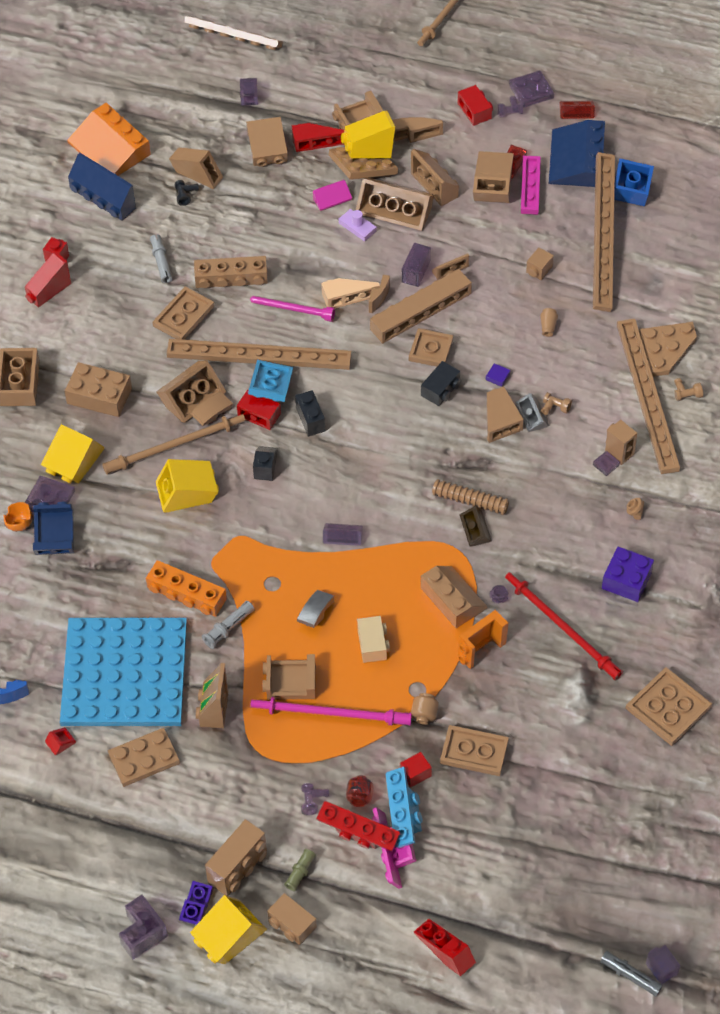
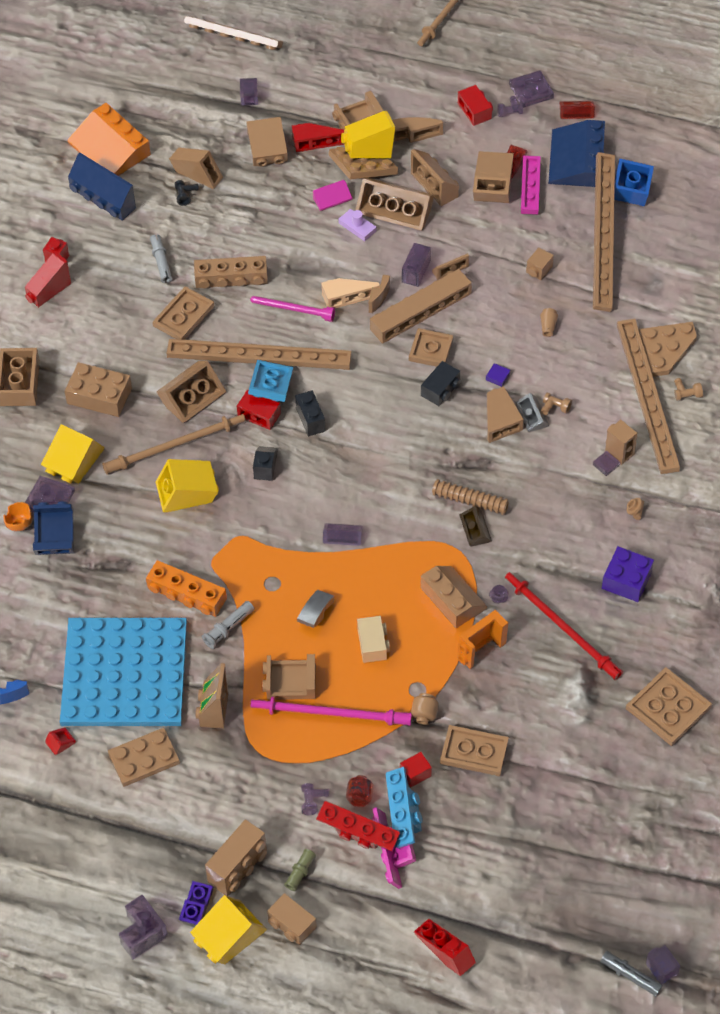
(211, 408): medium nougat slope -> none

